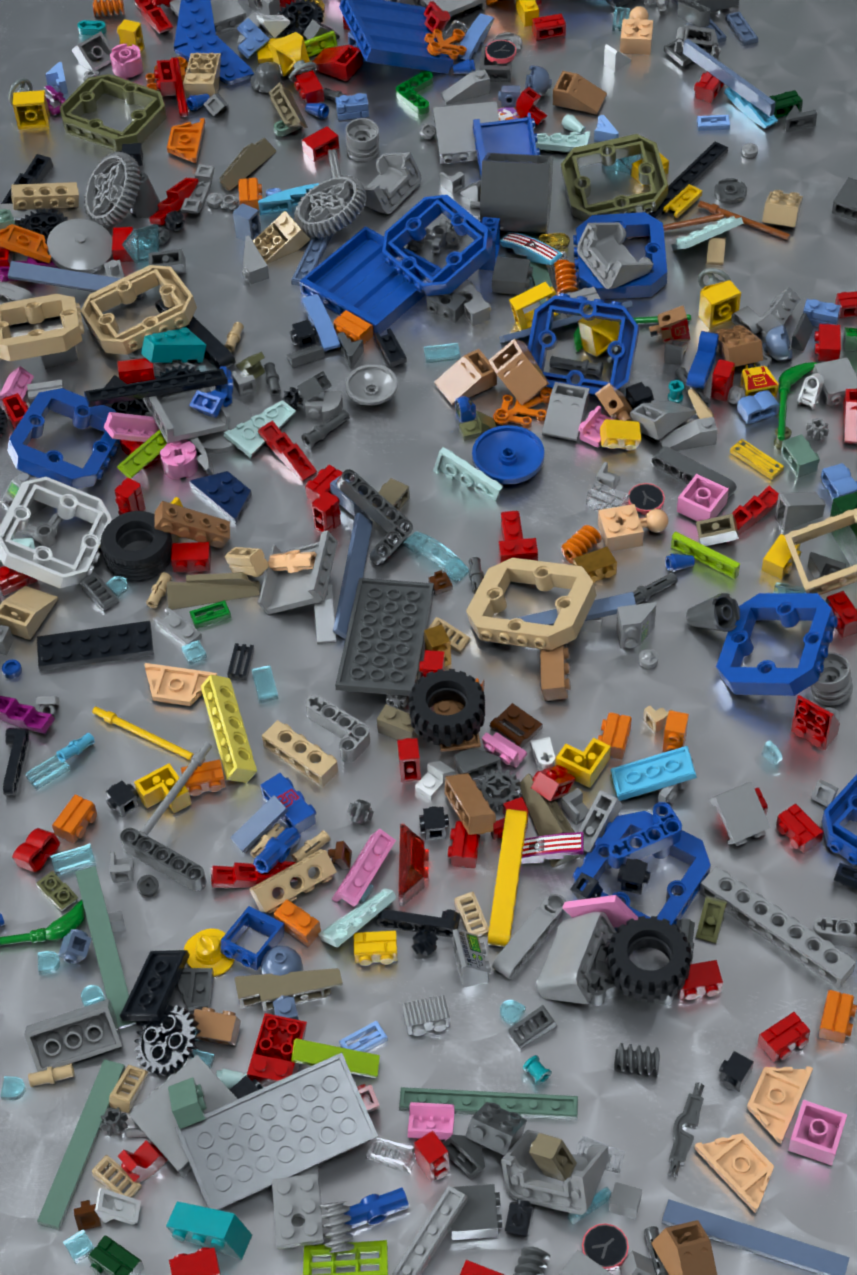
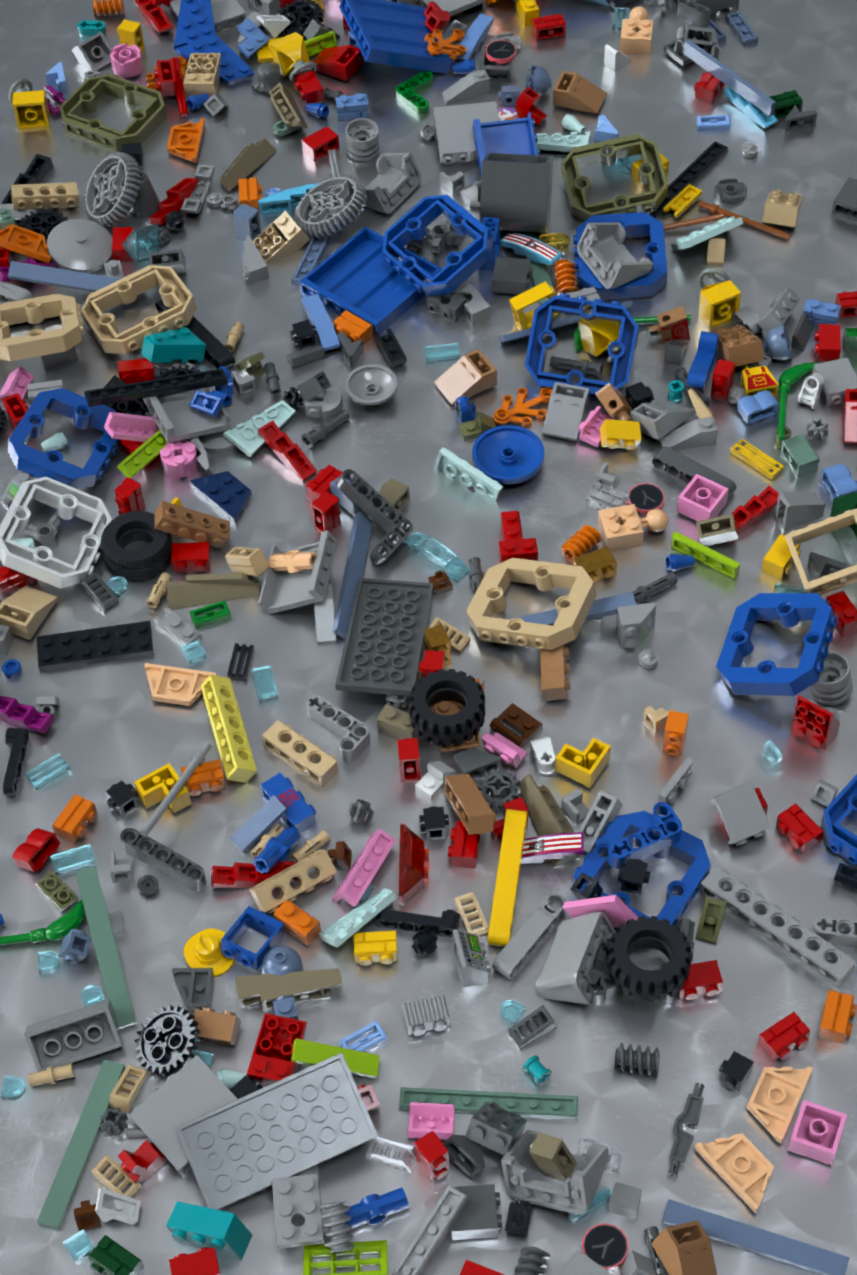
(55, 442): none -> light aqua cone
(75, 747): medium azure pin -> none
(112, 718): yellow bar -> none
(154, 985): black tile -> none
(187, 1102): sand green brick -> none
(519, 371): medium nougat slope -> none
(553, 782): red brick -> none
(616, 733): orange brick -> none
(653, 773): medium azure tile -> none
(715, 613): dark grey cone -> none

